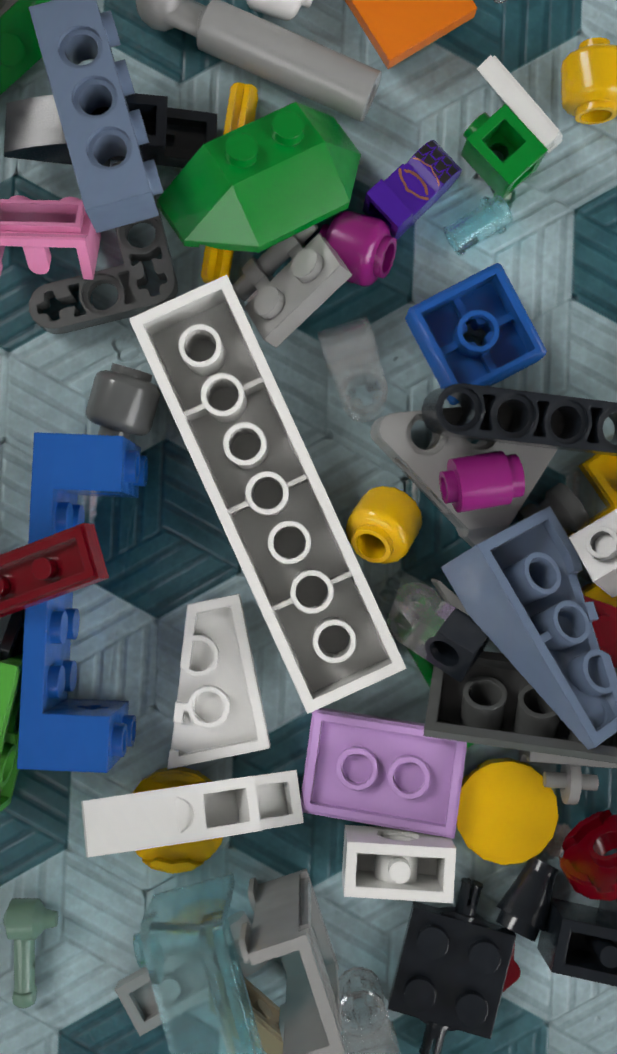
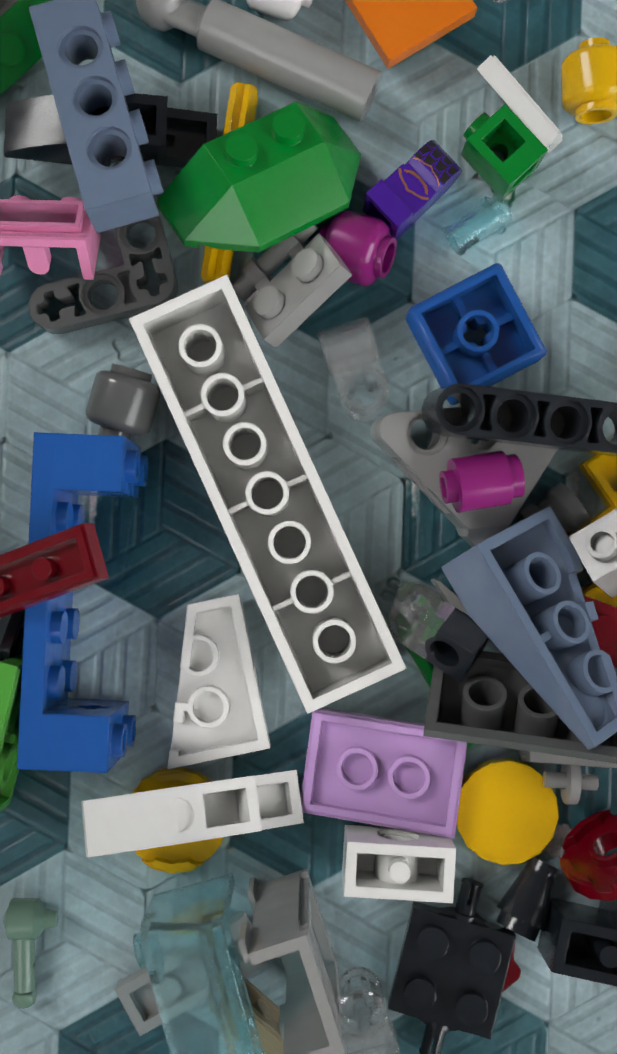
(384, 525): yellow head -> none

